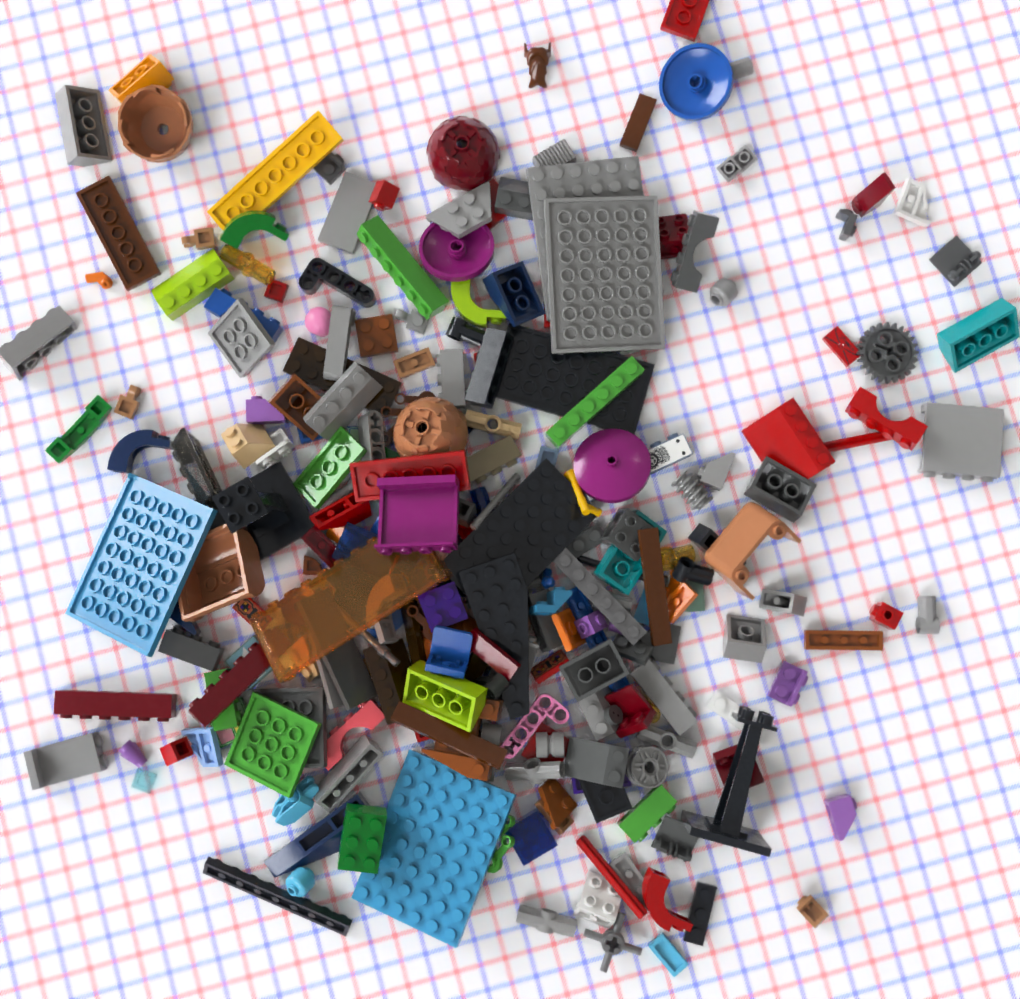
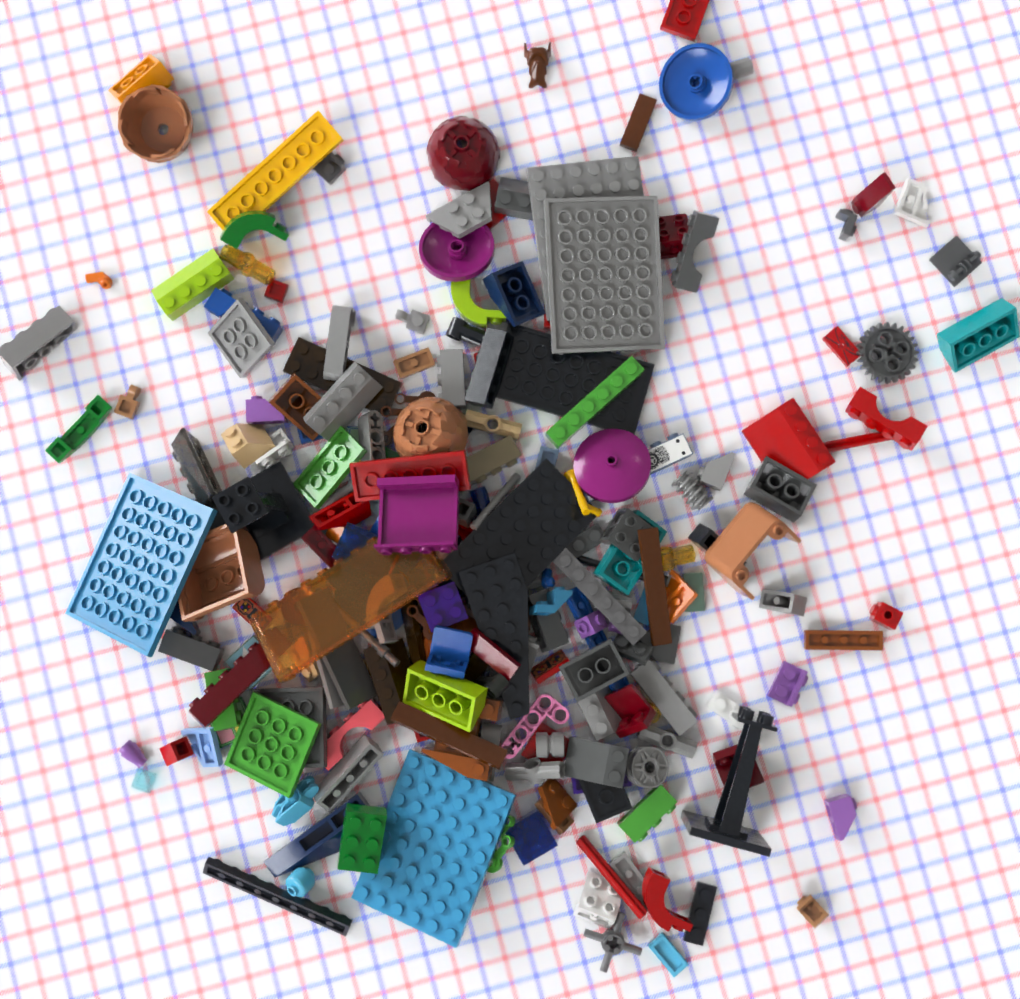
(65, 760): light grey panel -> none
(83, 126): light grey slope -> none
(115, 703): dark red brick -> none
(118, 233): reddish brown plate -> none
(127, 449): dark blue arch -> none
(202, 238): medium nougat plate -> none
(311, 566): dark orange tile -> none
(318, 321): bright pink hair -> none
(339, 285): black beam -> none
(347, 213): light grey tile -> none
(376, 335): dark orange plate -> none
(384, 195): red brick -> none
(402, 267): bright green brick -> none
(546, 920): light grey piece -> none
(556, 154): light grey brick -> none
(567, 630): orange tile -> none
(613, 715): dark grey tile -> none
(674, 839): dark grey hinge -> none
(688, 570): black piece -> none
(723, 292): light grey head -> none
(737, 163): light grey slope -> none
(744, 638): light grey slope -> none
(927, 619): light grey piece -> none
(962, 441): light grey panel -> none

